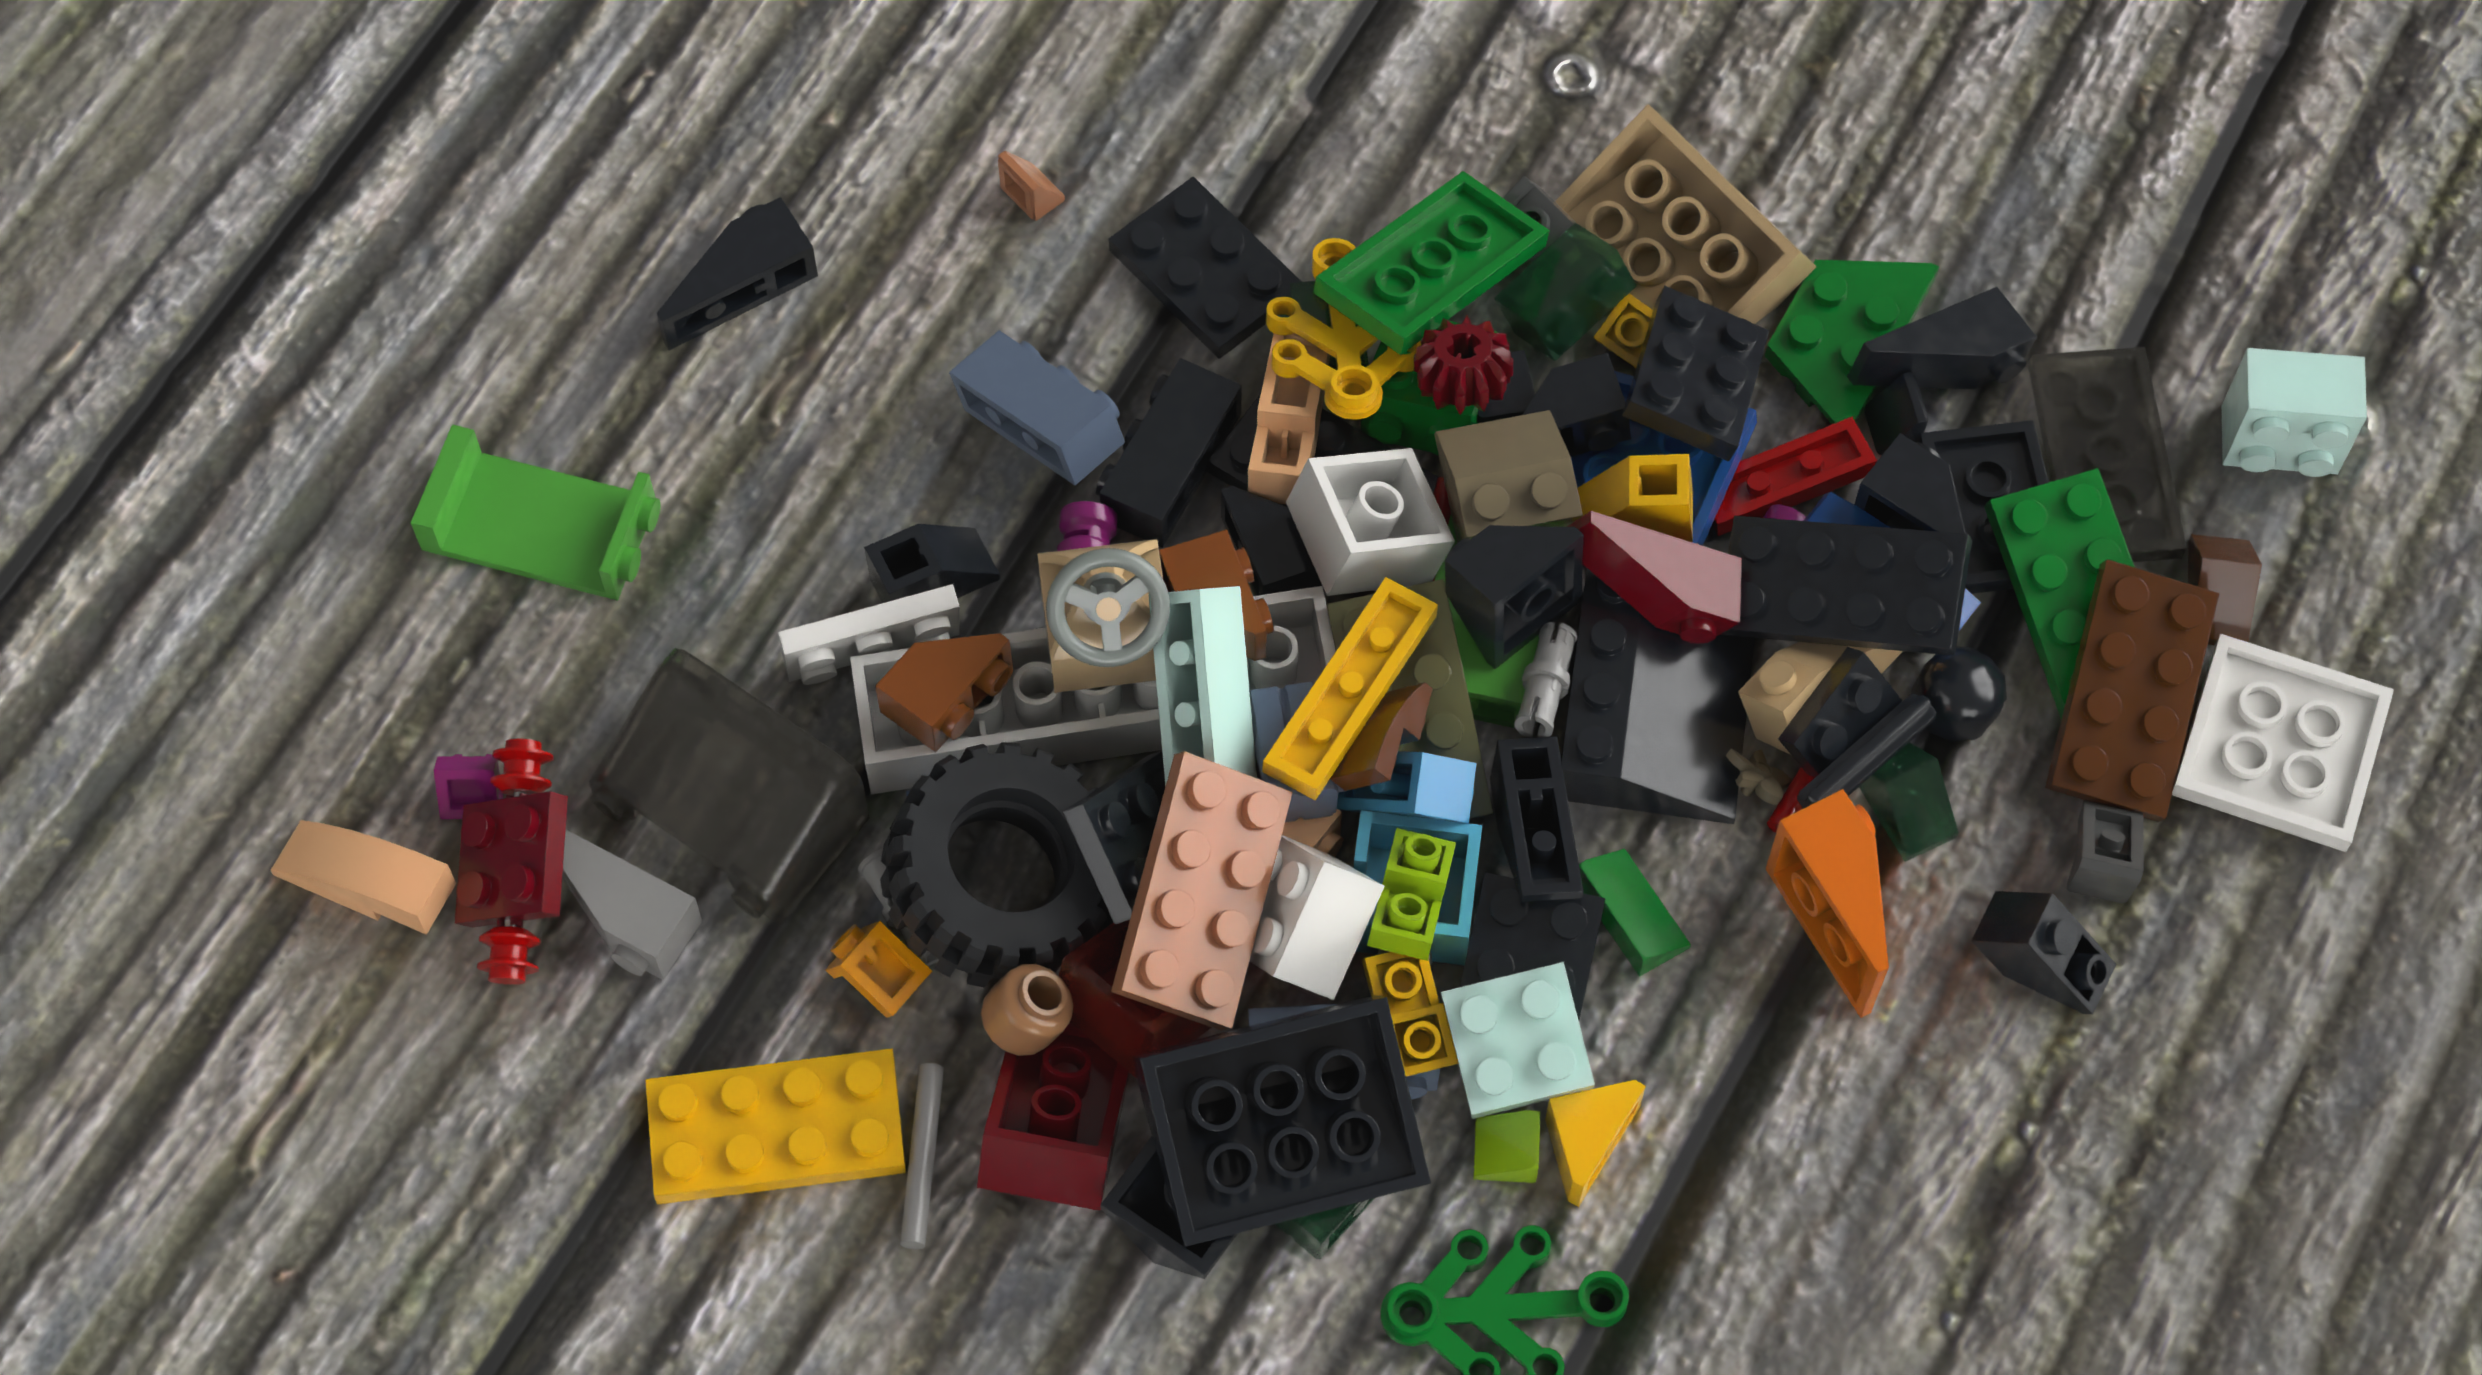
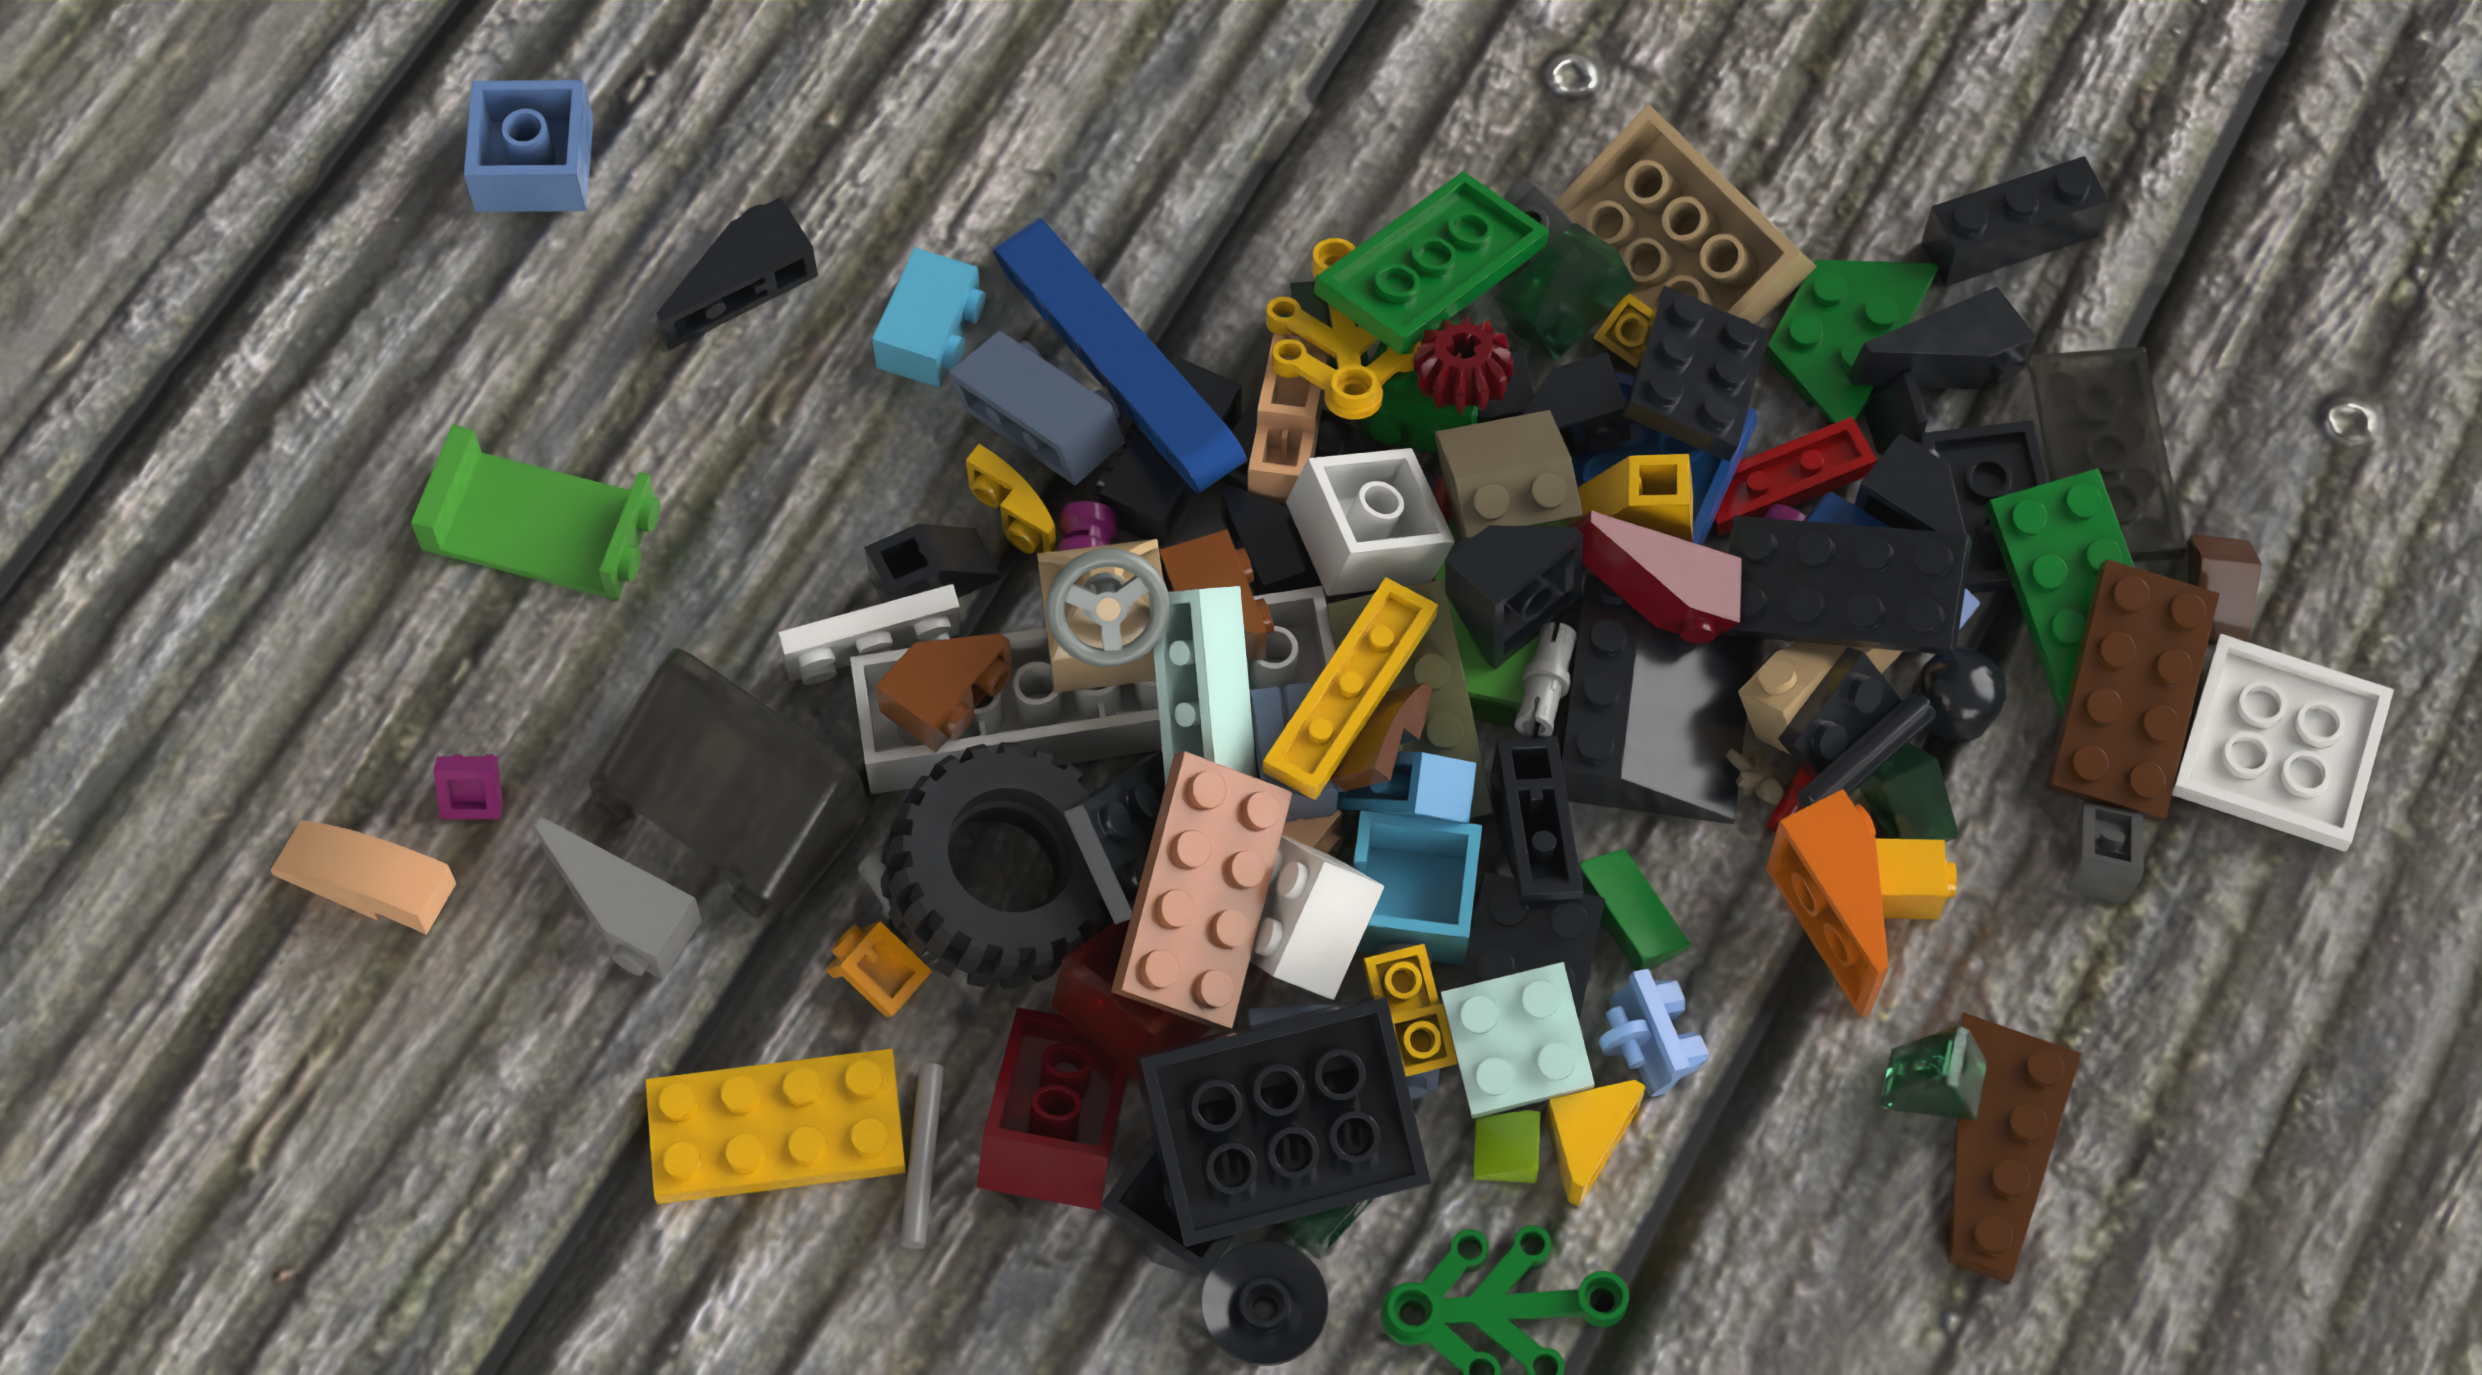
(512, 860): dark red plate -> none
(528, 146): none -> medium blue brick
(928, 317): none -> medium azure brick
(1022, 511): none -> yellow slope
(1027, 186): nougat slope -> none
(1027, 1009): medium nougat head -> none
(1120, 356): none -> blue beam
(1203, 266): black plate -> none
(1270, 1274): none -> black dish
(1411, 894): lime slope -> none
(1646, 1035): none -> light blue hips
(1914, 878): none -> yellow brick
(1936, 1075): none -> clear green slope
(2006, 1147): none -> reddish brown wing
(2014, 221): none -> black brick
(2044, 948): black slope -> none
(2293, 411): light aqua brick -> none

